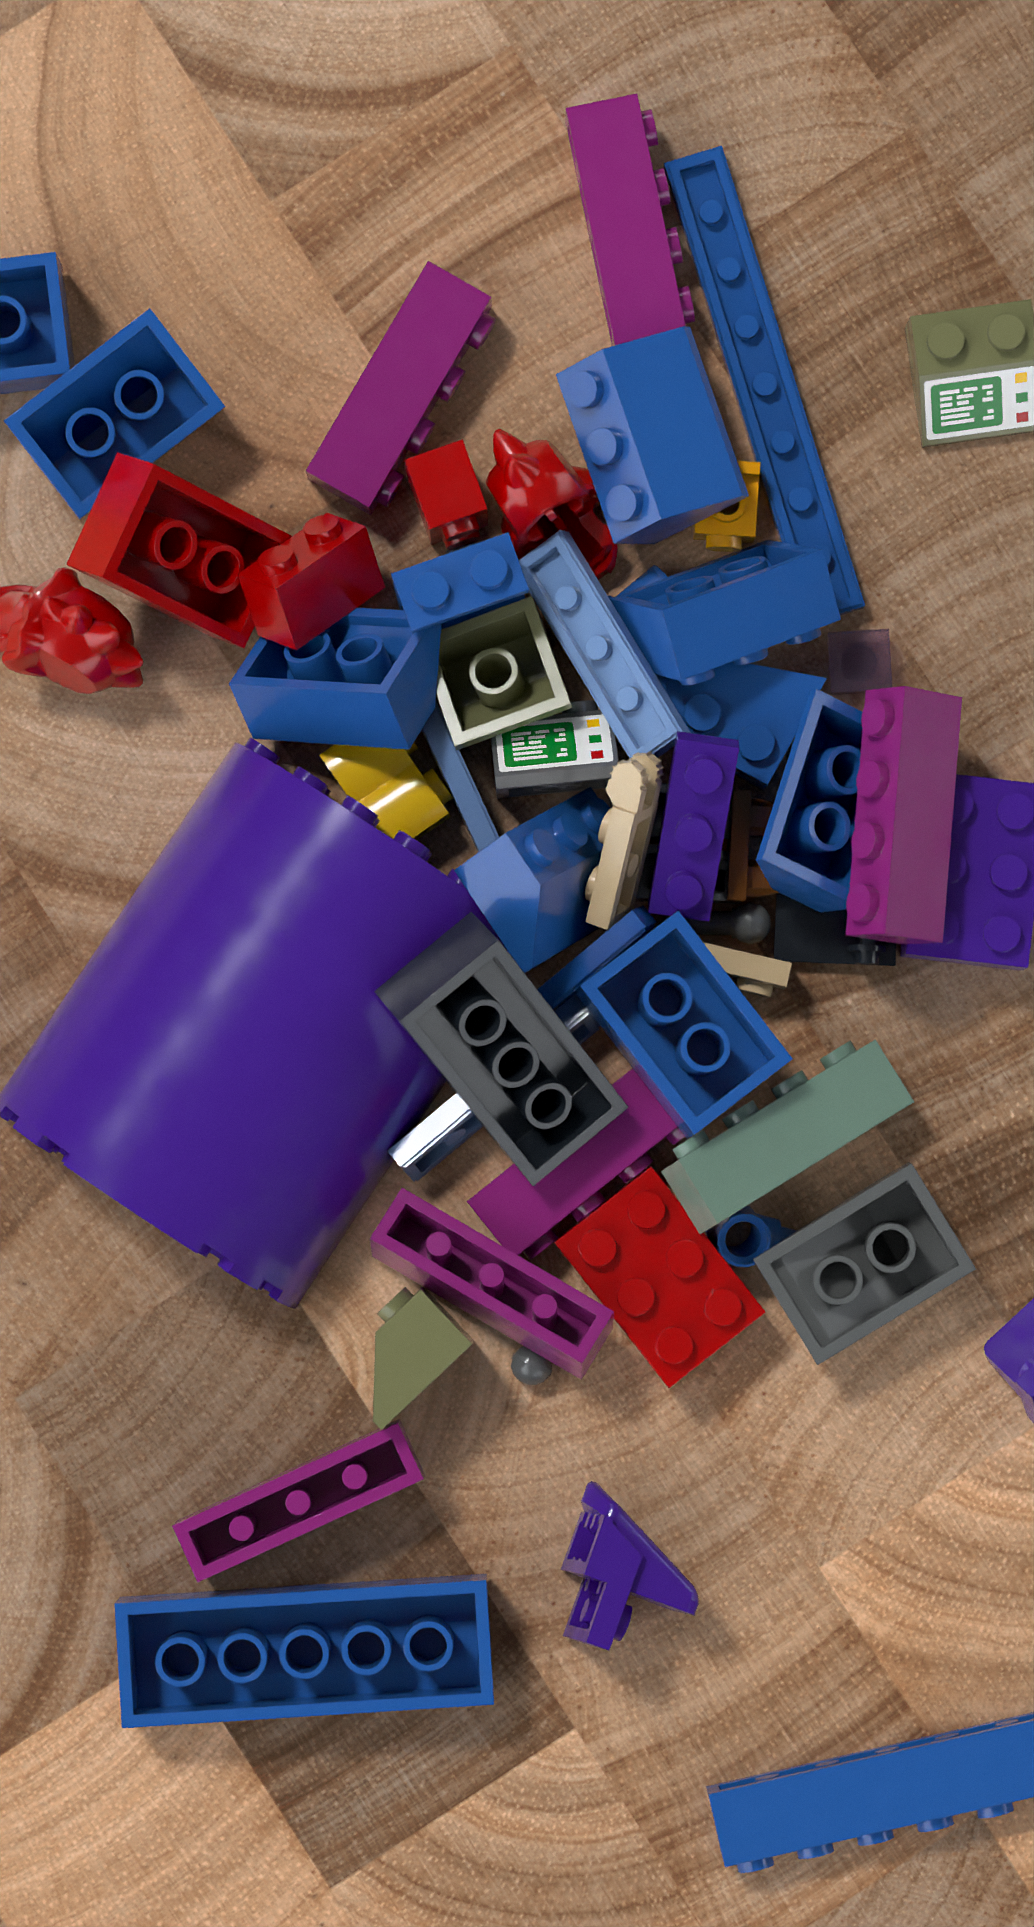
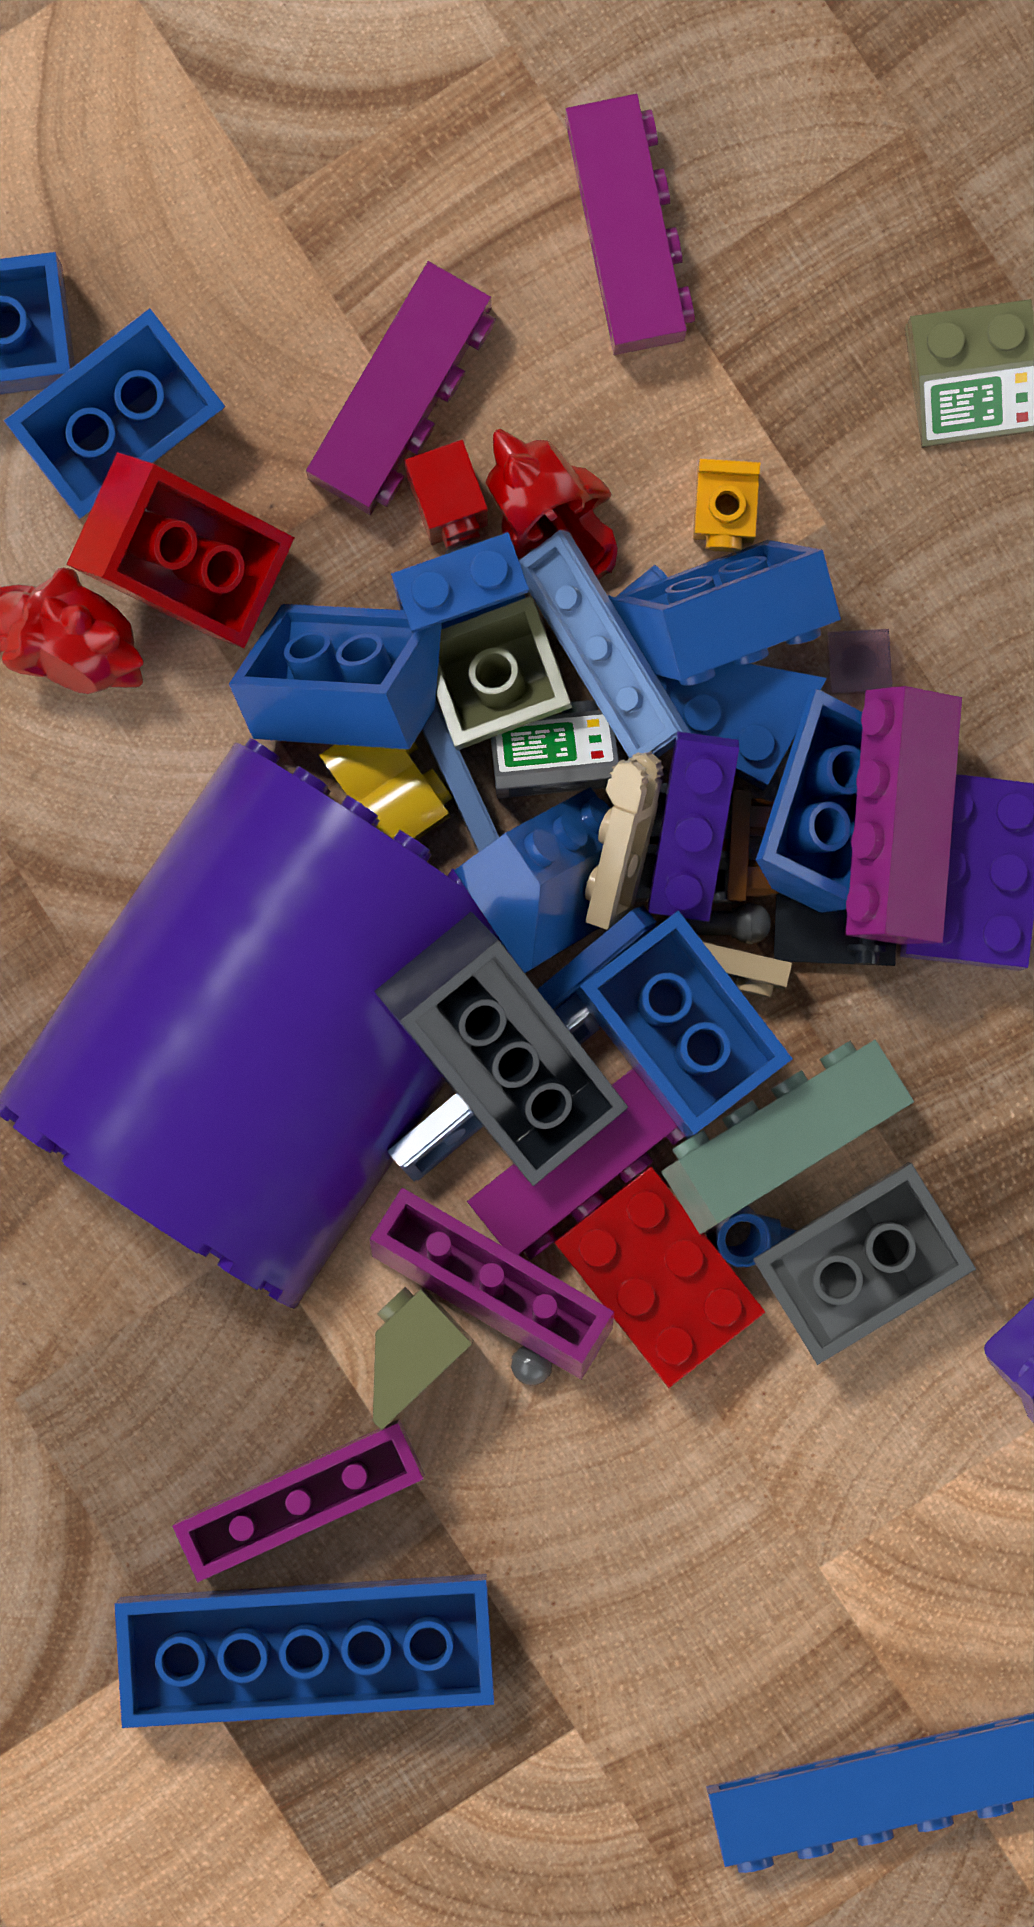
(311, 580): red brick -> none
(615, 1563): dark purple piece -> none
(652, 436): blue slope -> none
(759, 364): blue tile -> none

